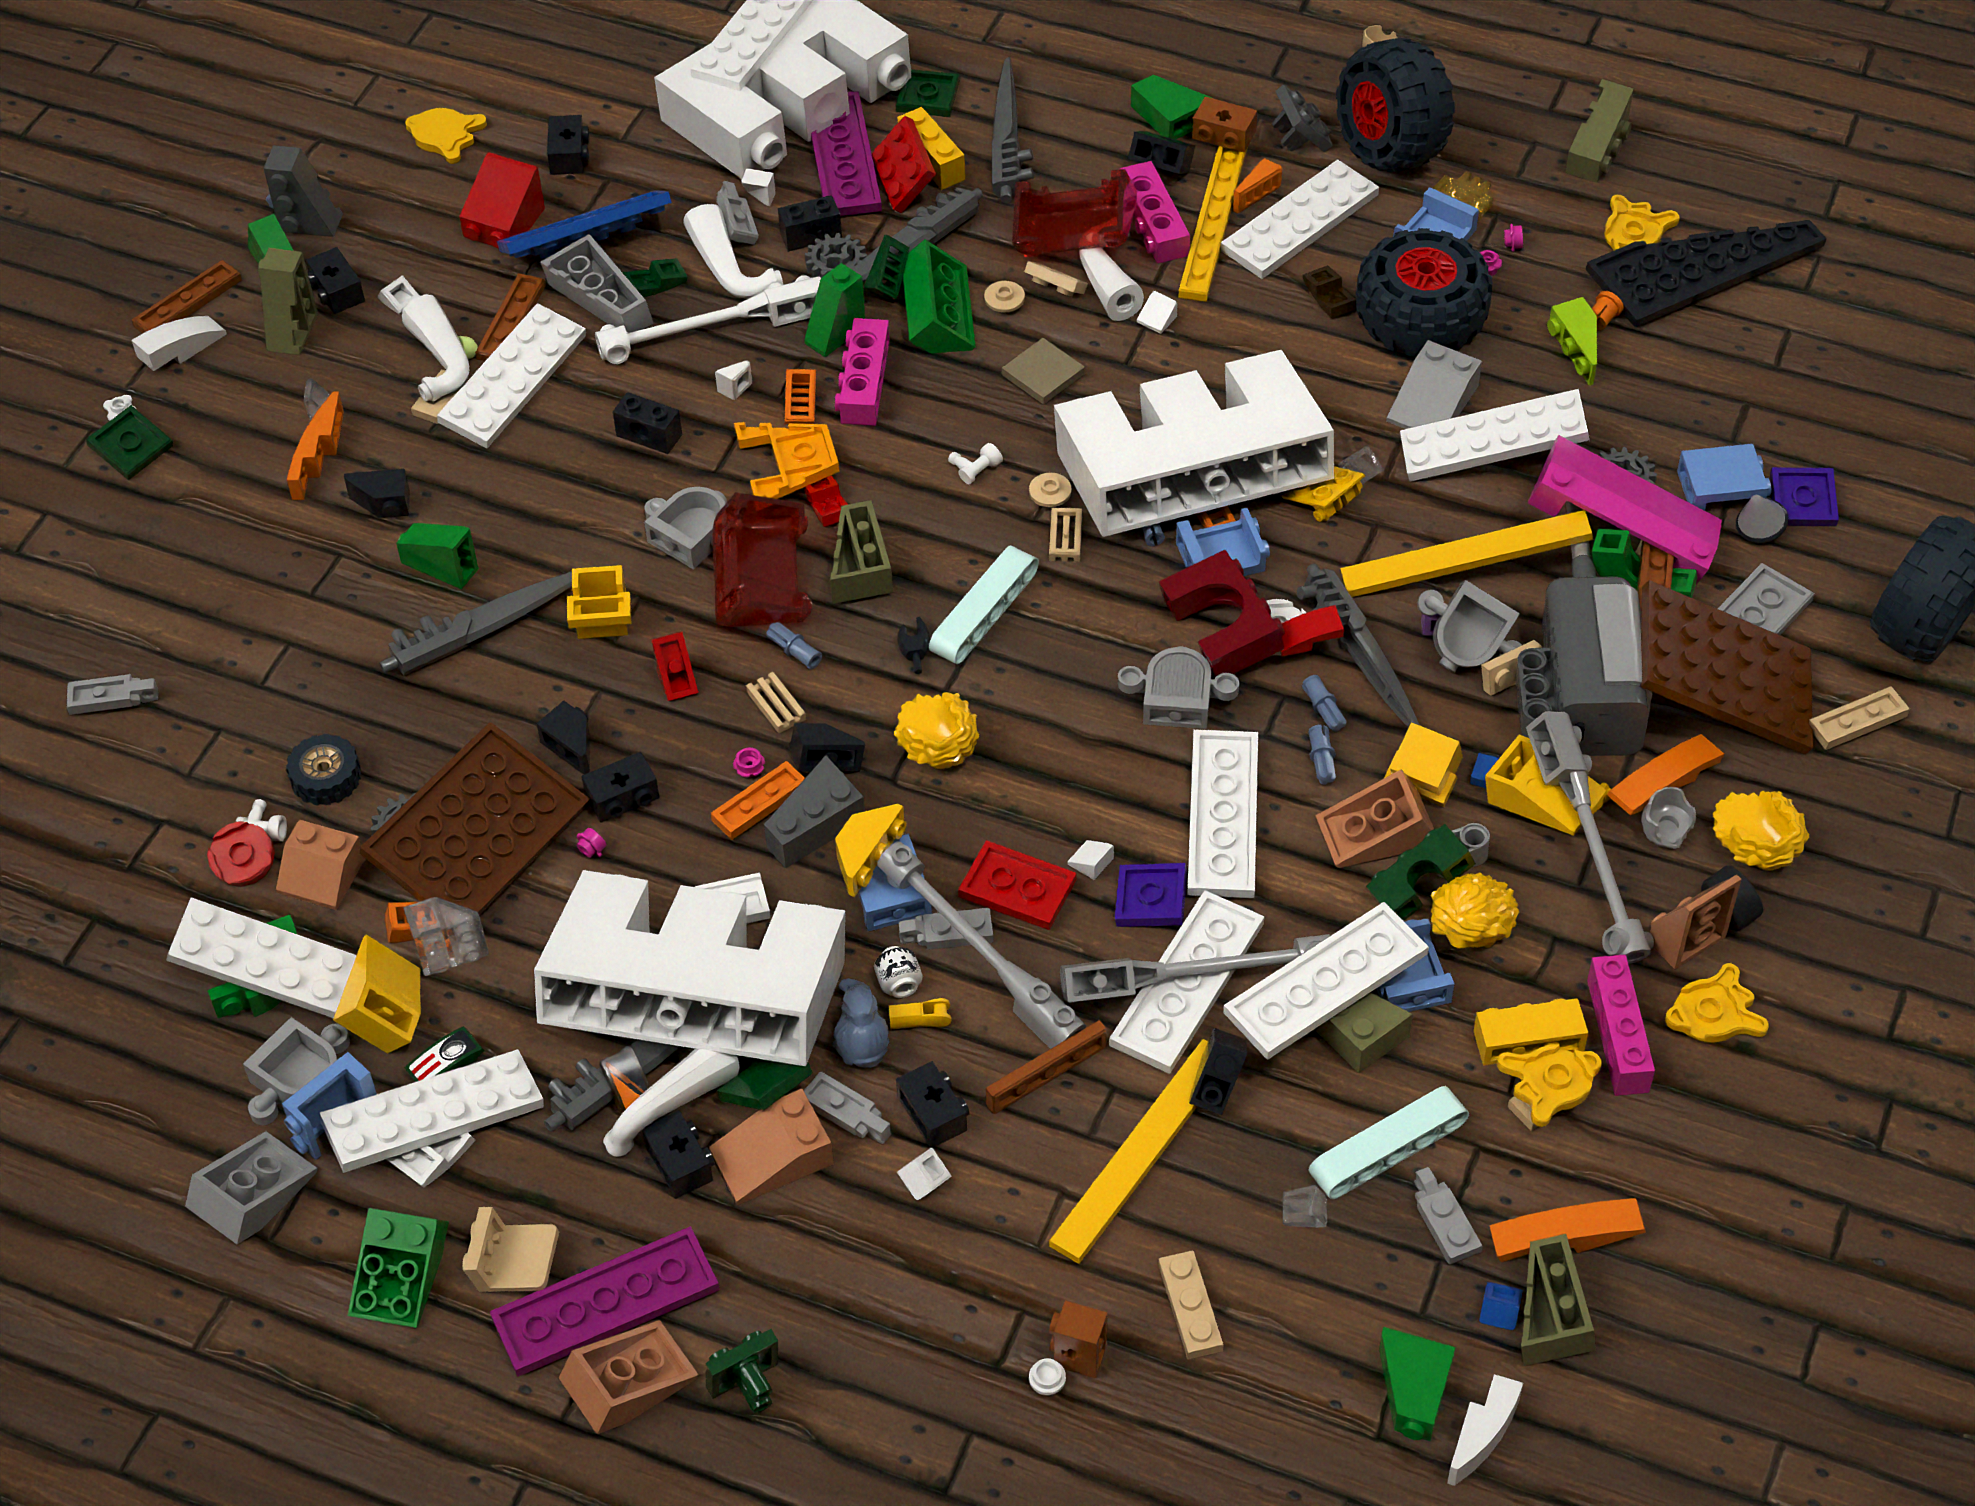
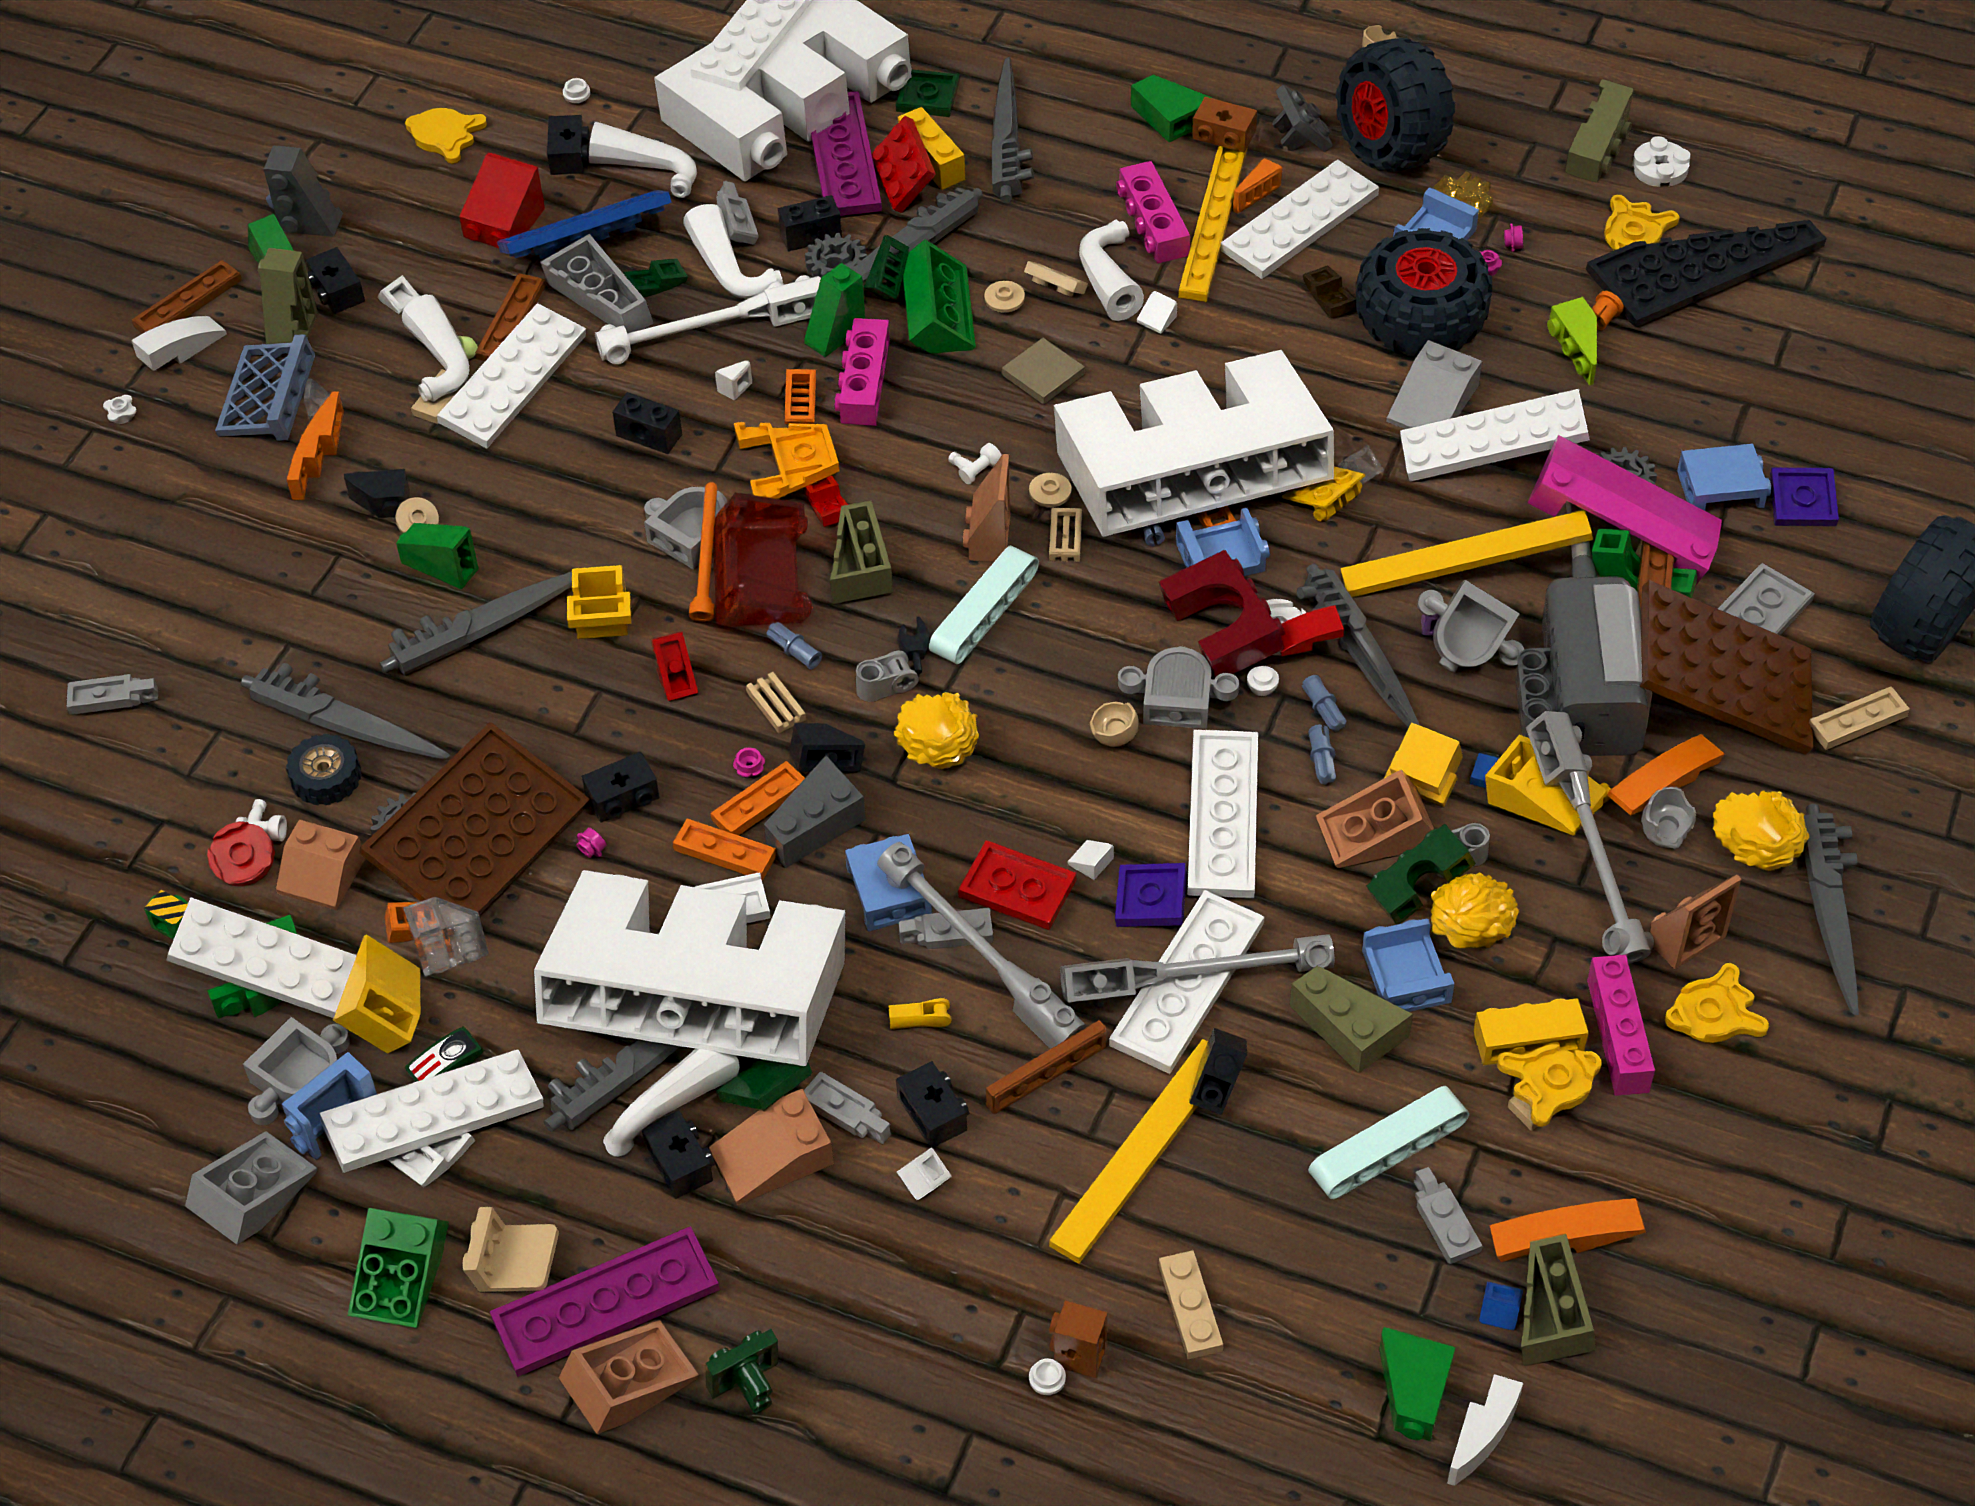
(129, 442): dark green tile -> none
(166, 913): none -> brick
(287, 389): none -> sand blue fence
(317, 708): none -> dark grey piece
(415, 511): none -> tan piece
(567, 735): black slope -> none
(576, 90): none -> white plate
(622, 147): none -> white animal
(624, 1078): slope -> none
(702, 607): none -> orange piece
(724, 848): none -> orange plate
(760, 185): white slope -> none
(861, 1031): sand blue hair -> none
(864, 841): yellow slope -> none
(883, 675): none -> light grey piece
(898, 972): white head -> none
(989, 515): none -> nougat slope
(1073, 218): clear red windscreen -> none
(1114, 723): none -> tan hair
(1162, 151): black brick -> none
(1262, 680): none -> white plate
(1305, 1207): clear slope -> none
(1325, 980): white plate -> none
(1501, 671): tan plate -> none
(1672, 169): none -> white plate
(1748, 903): black tyre -> none
(1762, 520): light grey hat -> none
(1825, 878): none -> dark grey piece

